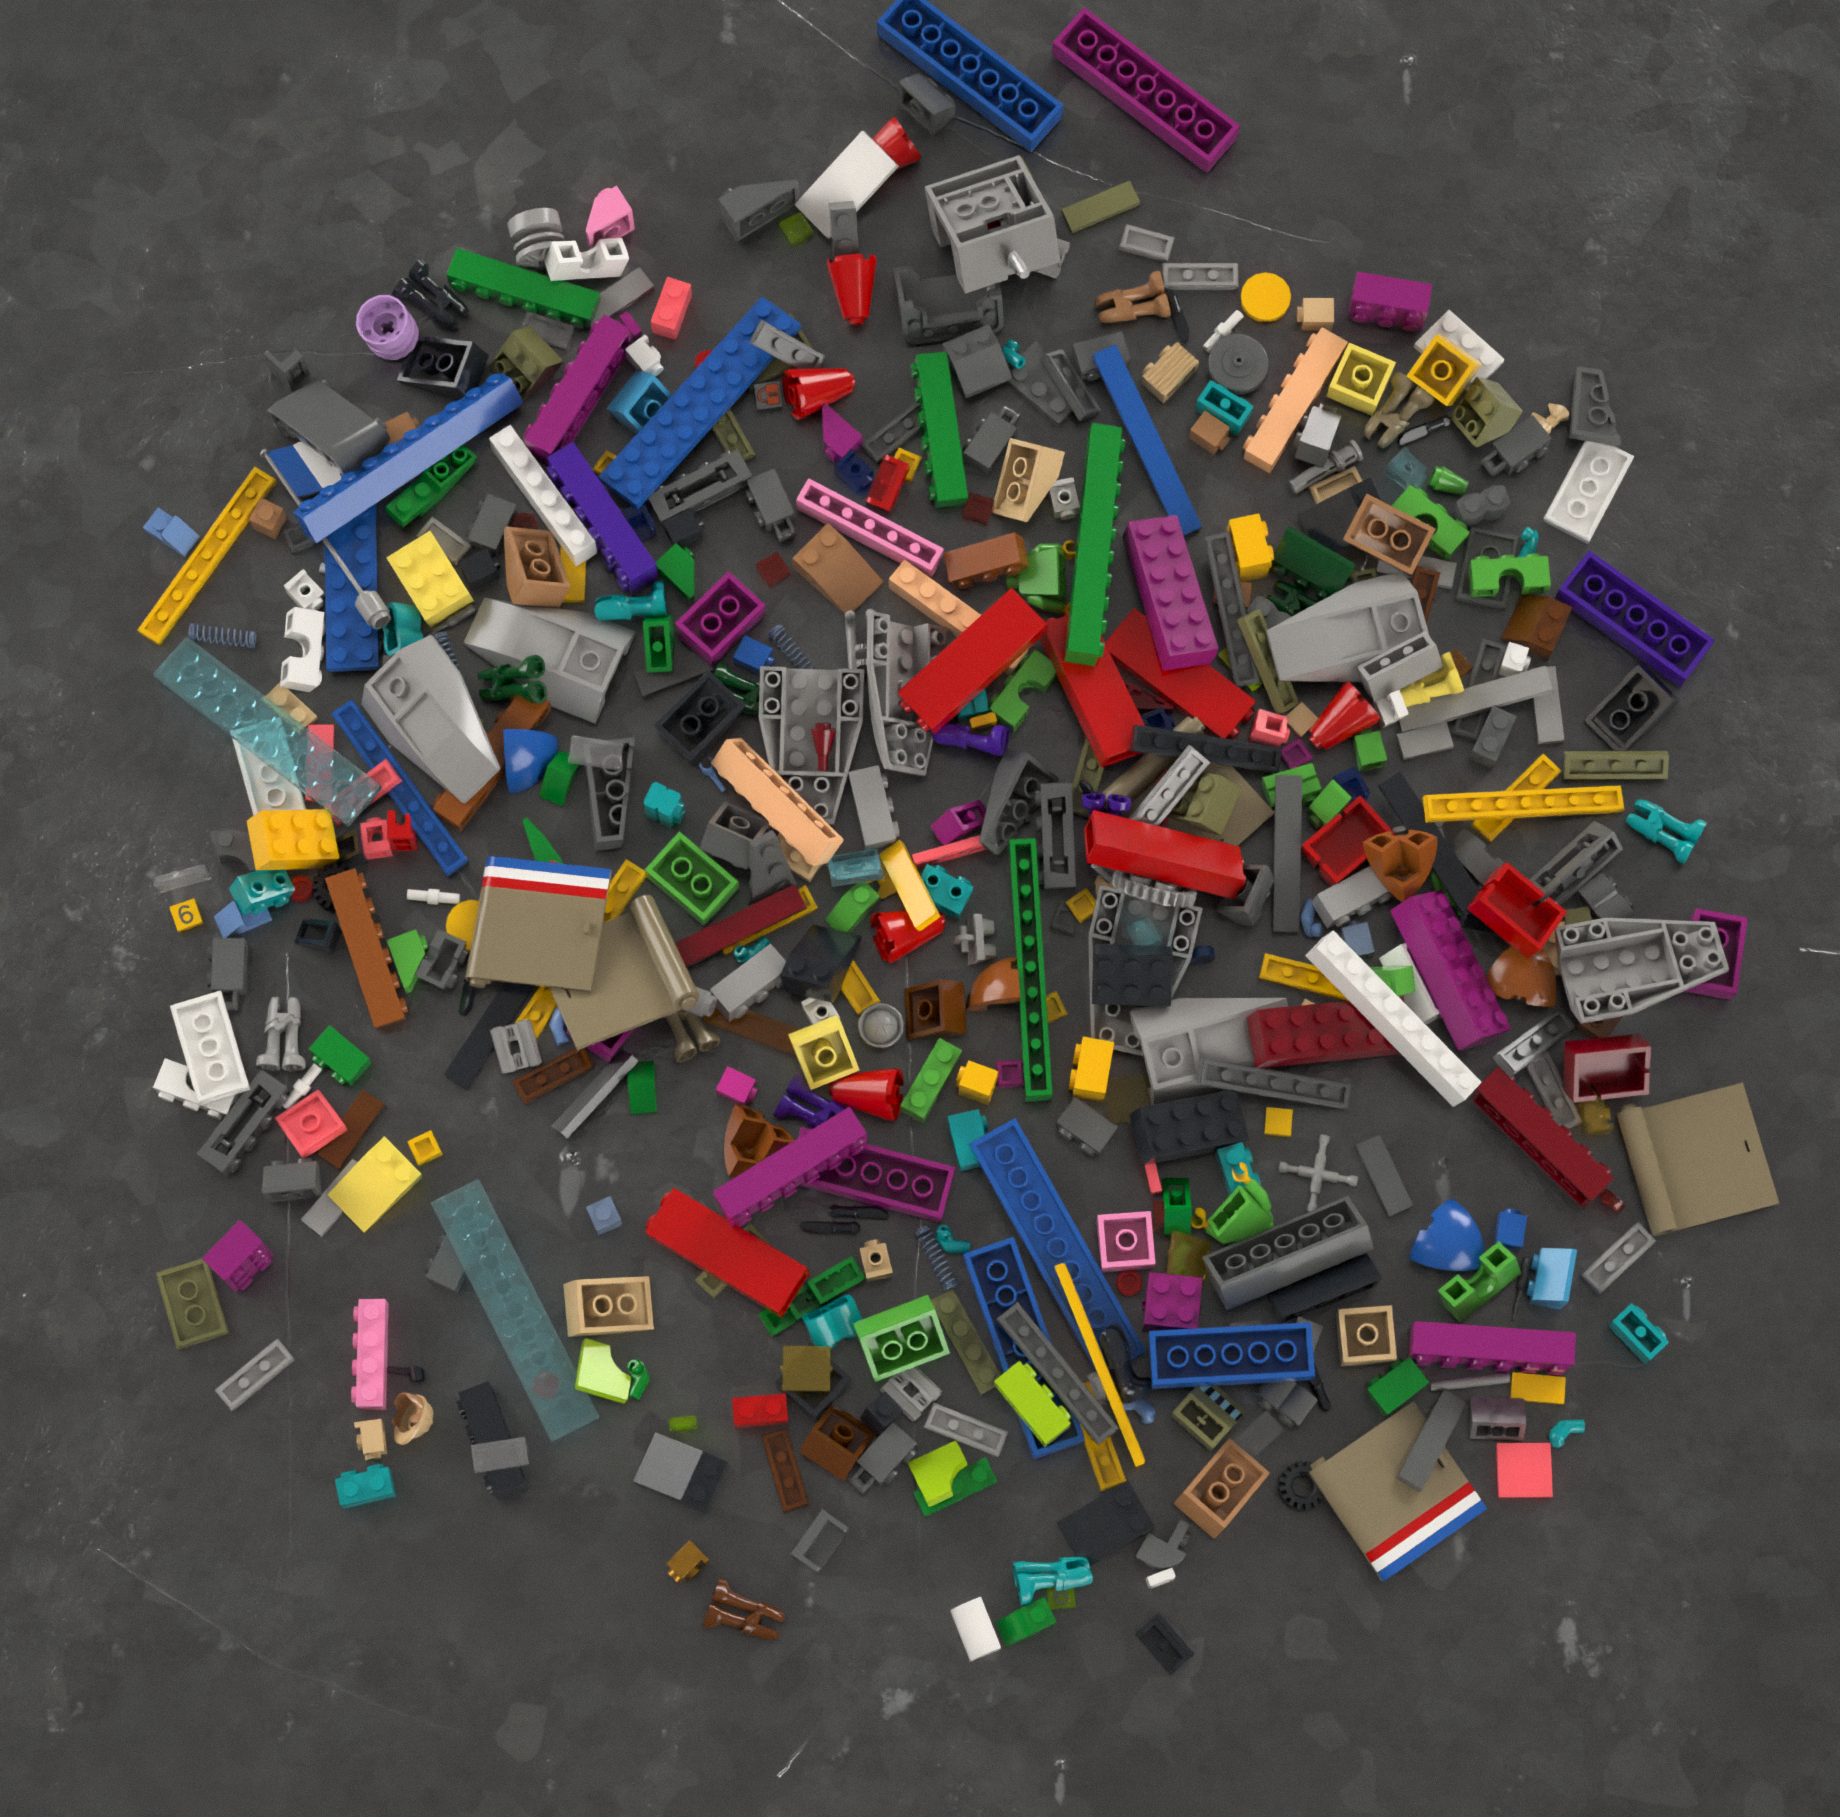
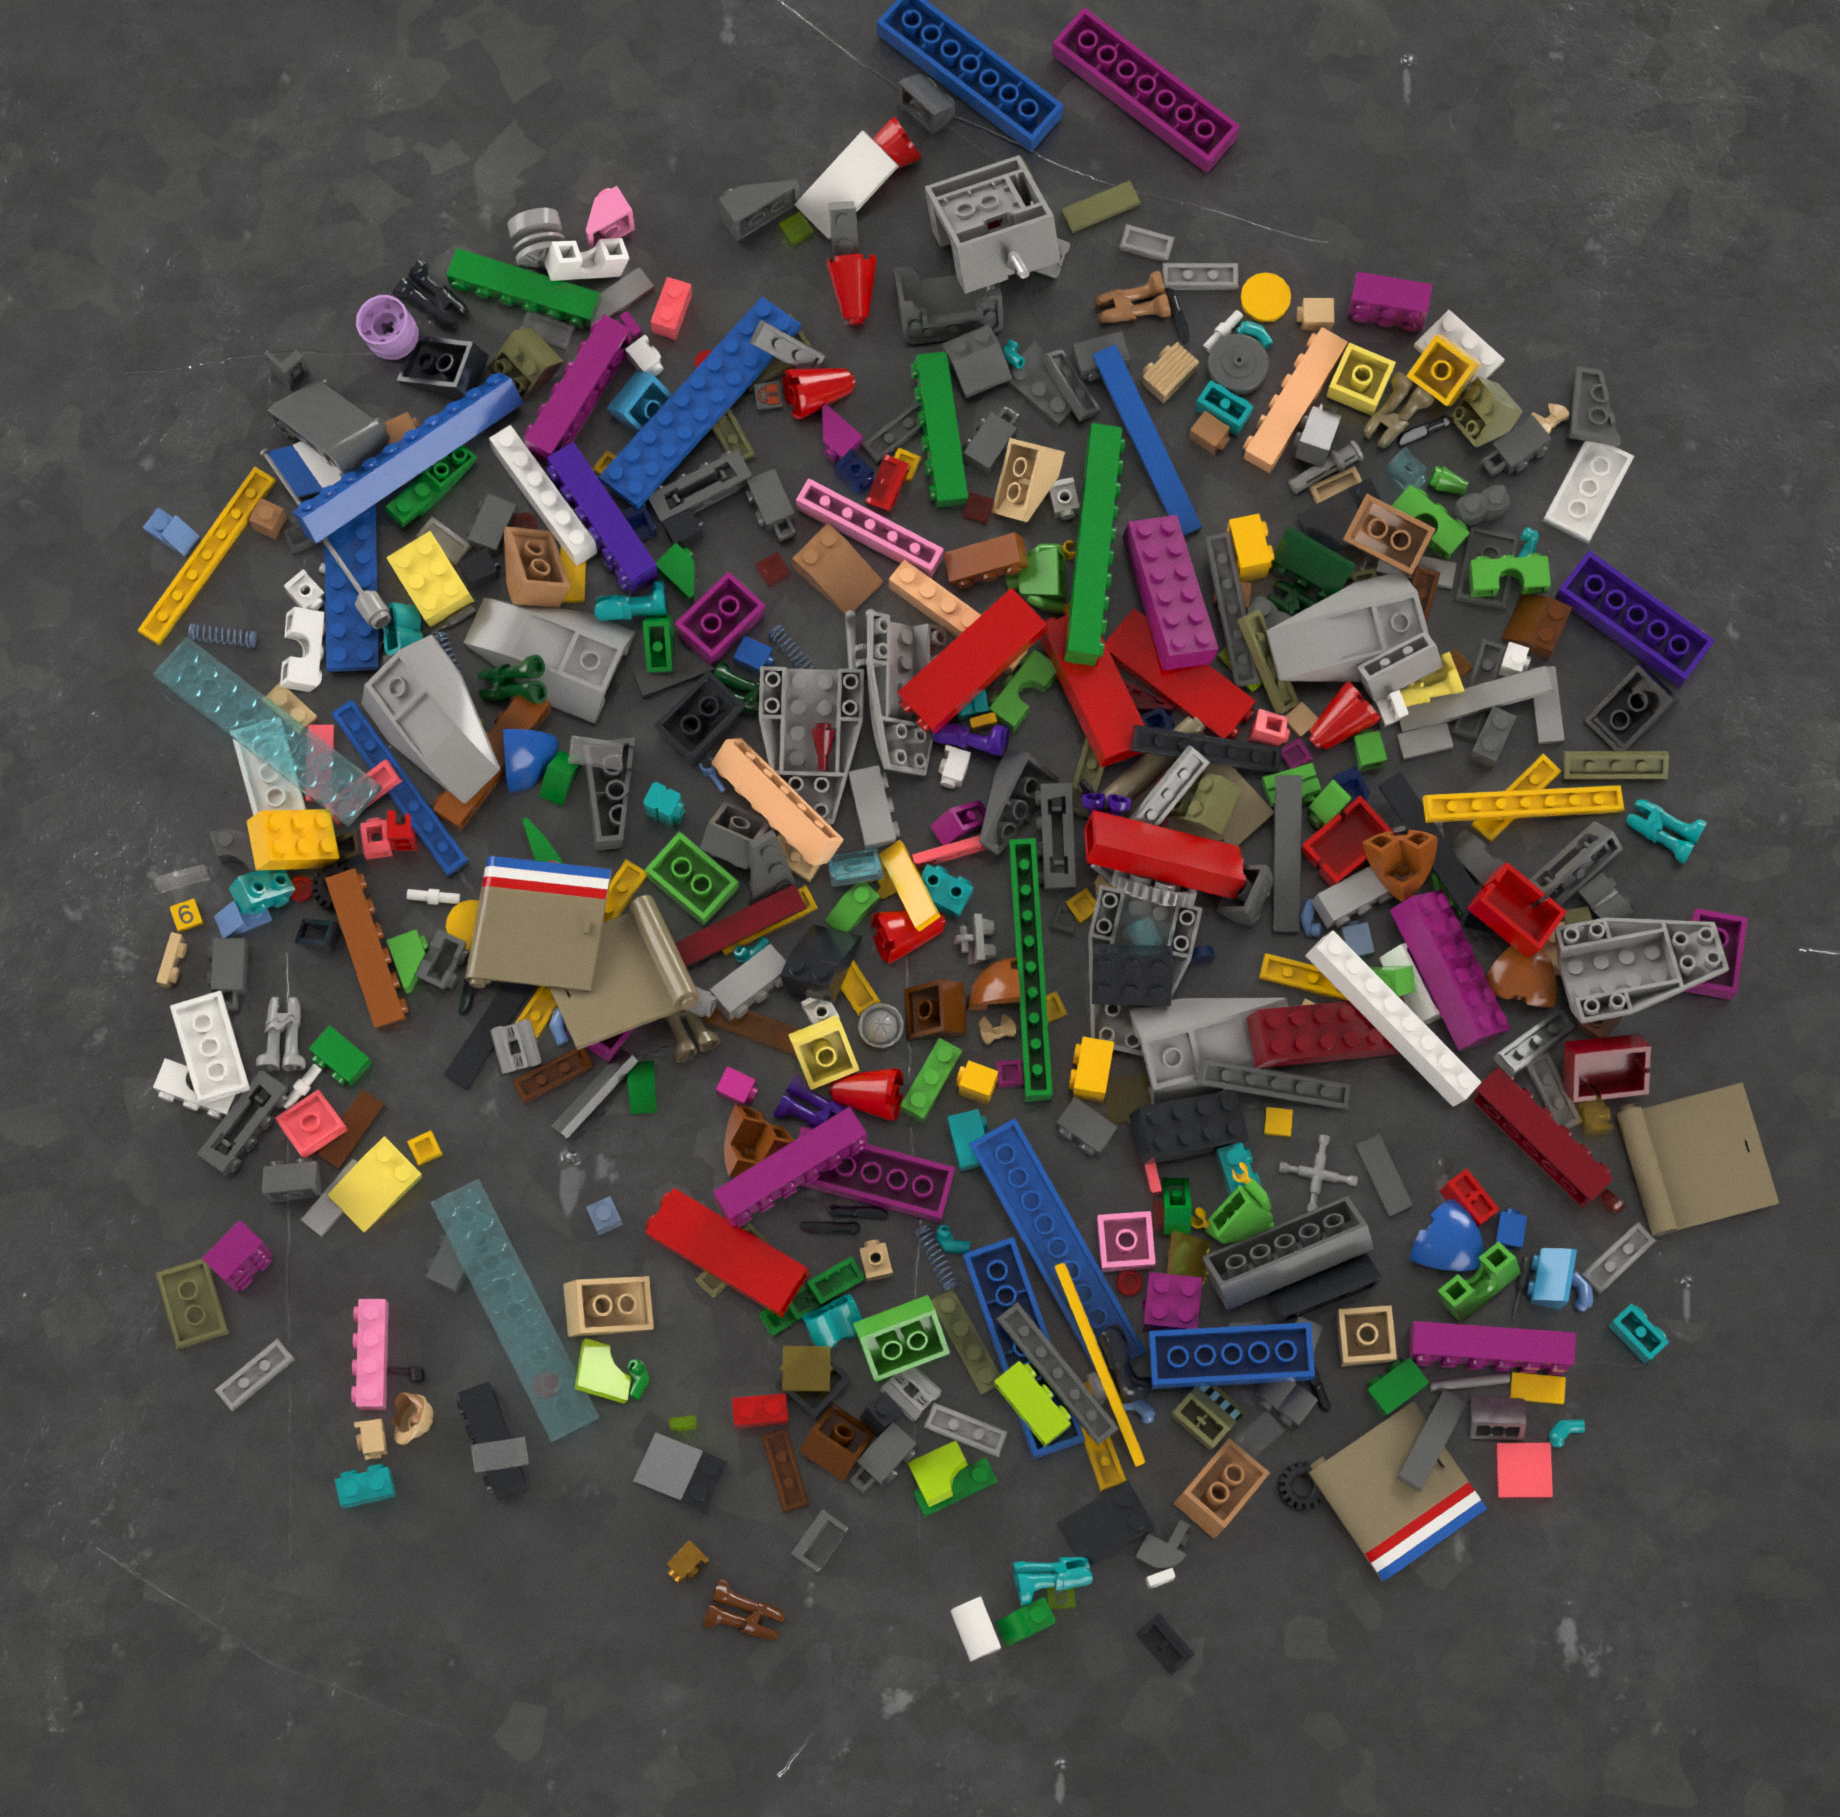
(174, 951): none -> tan plate
(954, 767): none -> white brick
(989, 1033): none -> tan piece
(1256, 330): none -> teal arm
(1471, 1196): none -> red hinge
(1585, 1292): none -> medium blue arm

